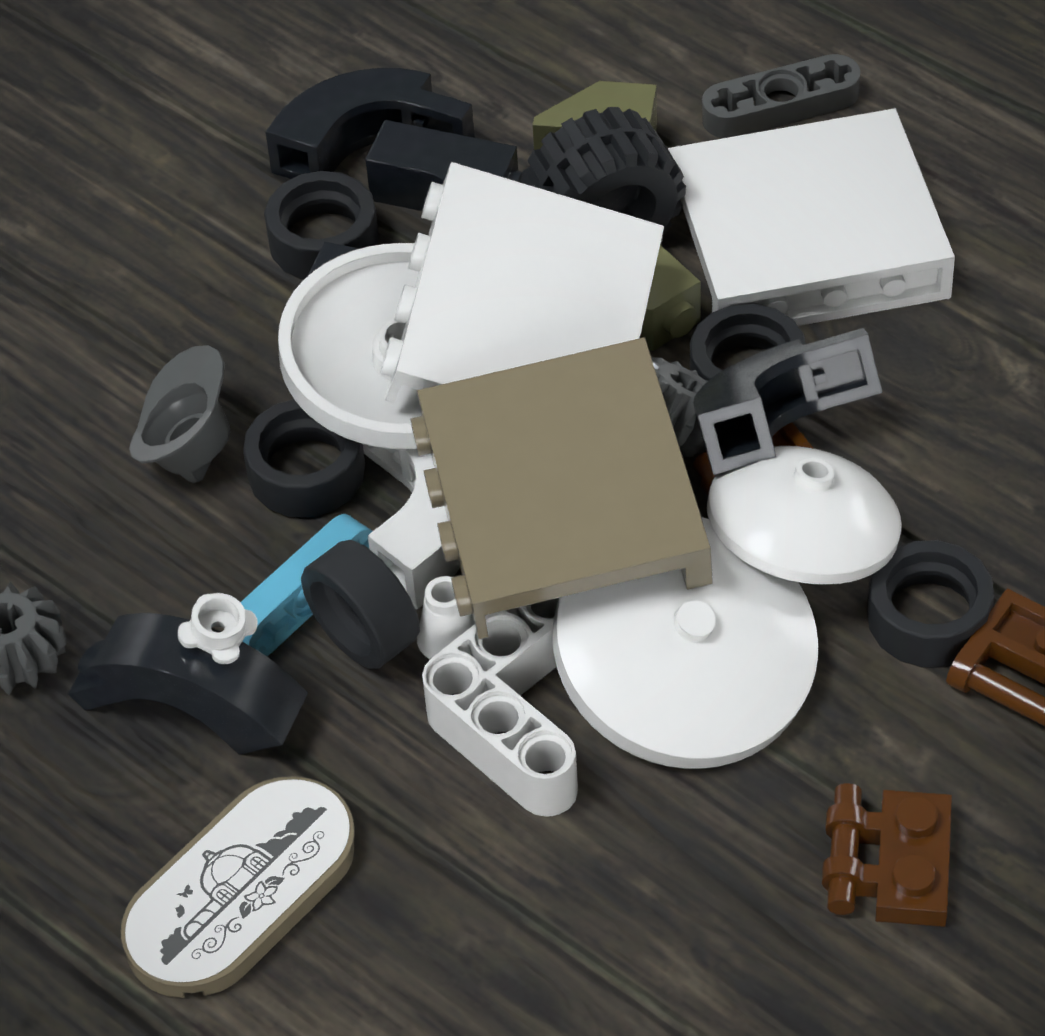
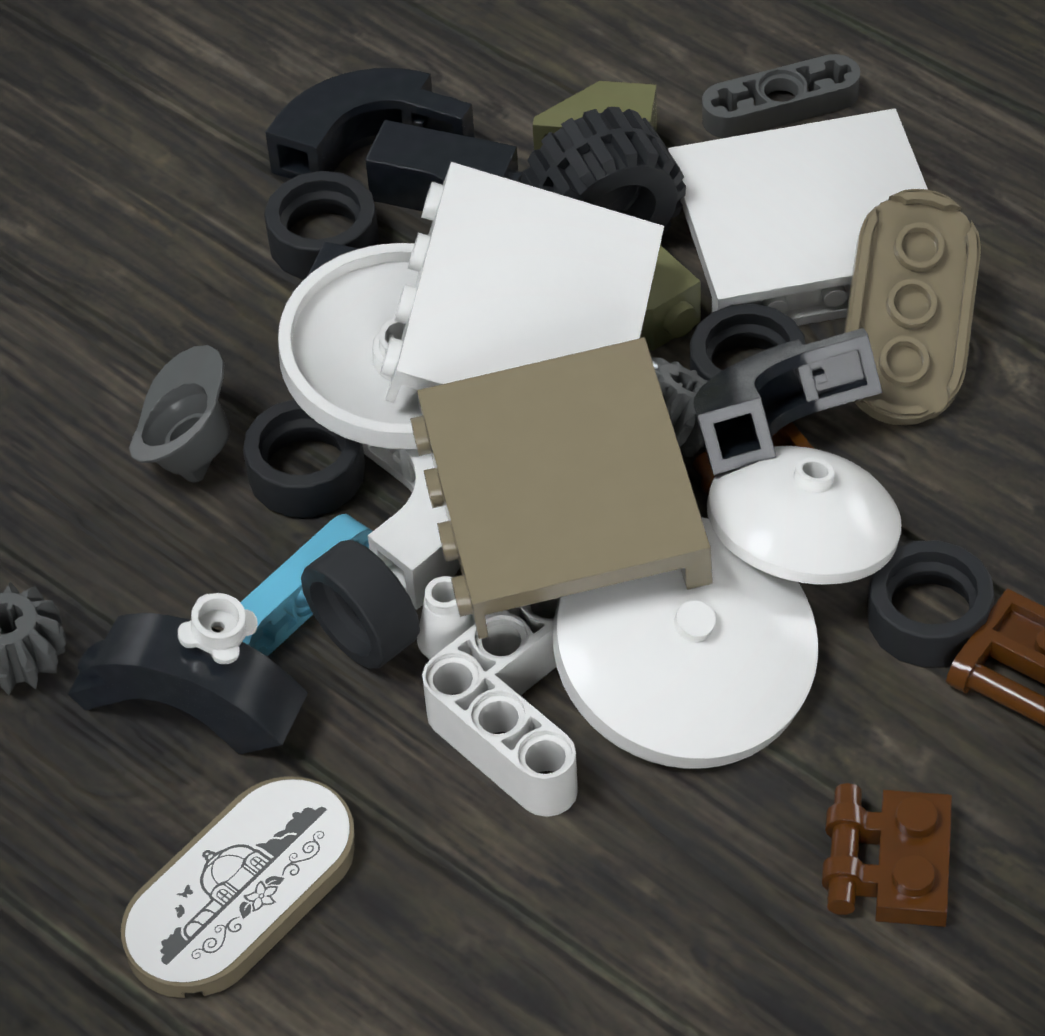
(915, 302): none -> dark tan tile

